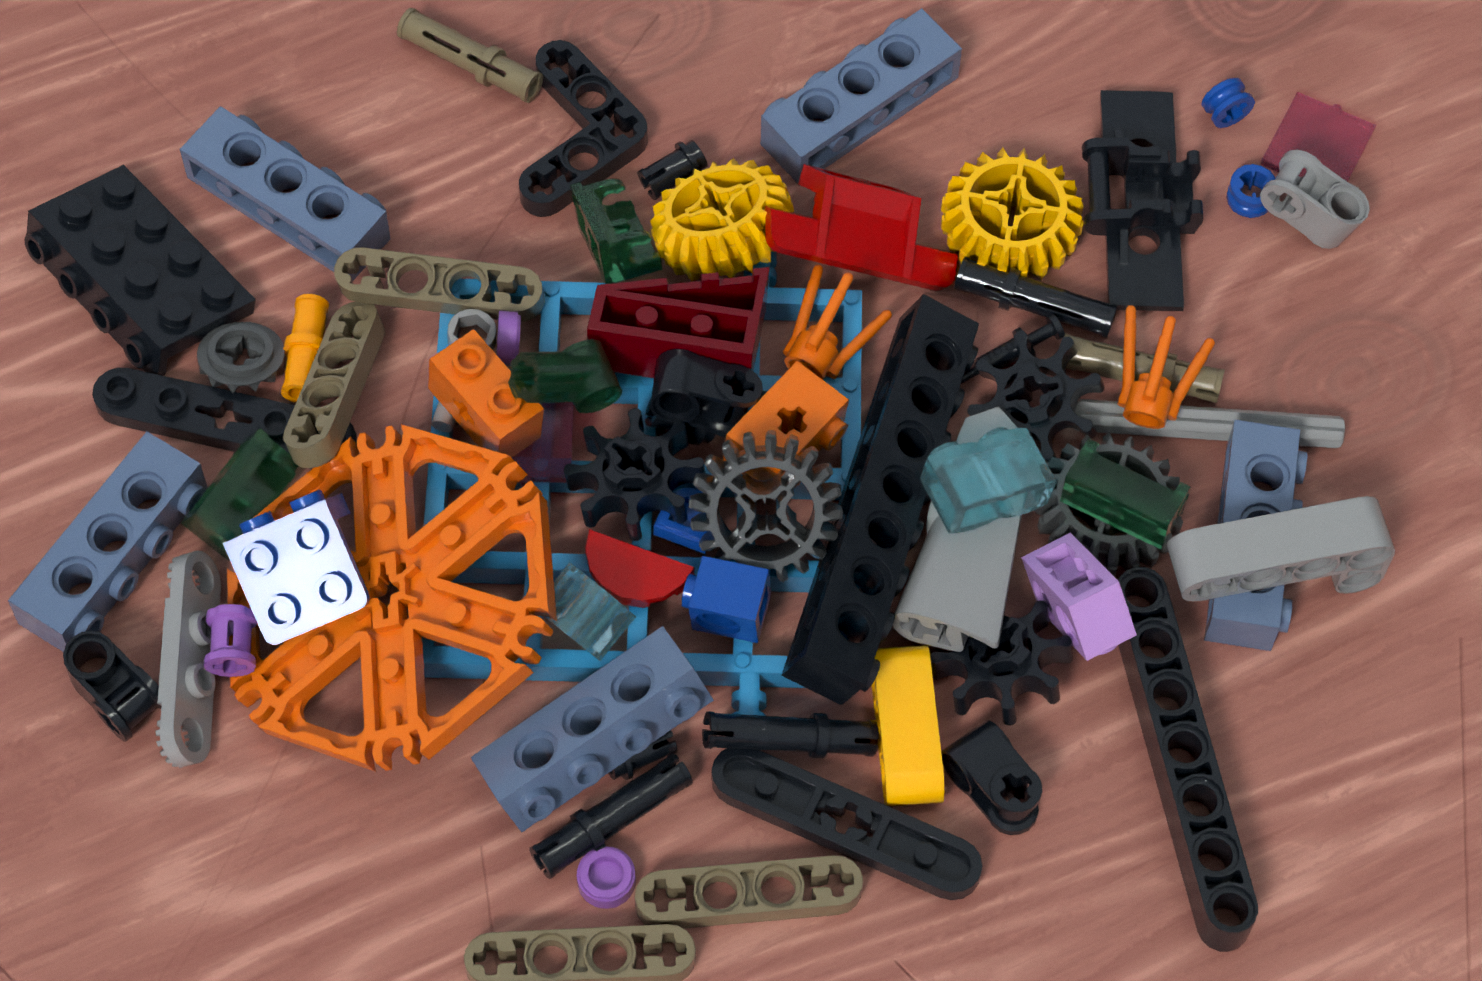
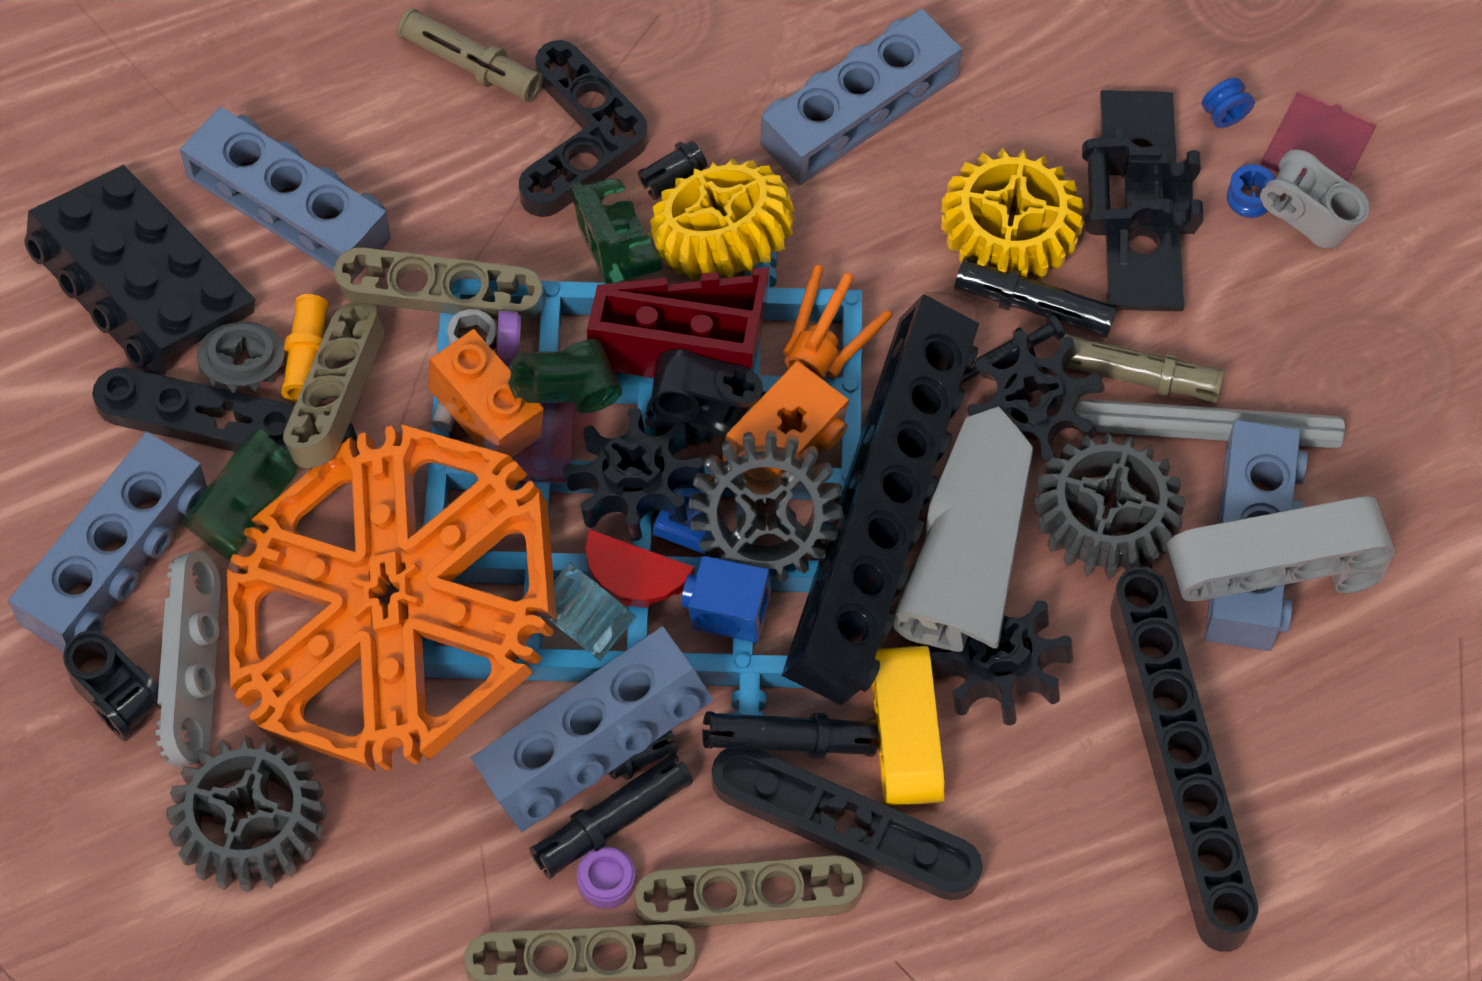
(207, 796): none -> dark grey gear
(233, 659): medium lavender bush -> none
(298, 568): bracket -> none
(860, 230): red plate -> none
(987, 479): clear light blue brick -> none
(990, 769): black piece -> none
(1080, 596): lavender brick -> none
(1123, 497): clear green hinge -> none
(1149, 399): orange plant -> none

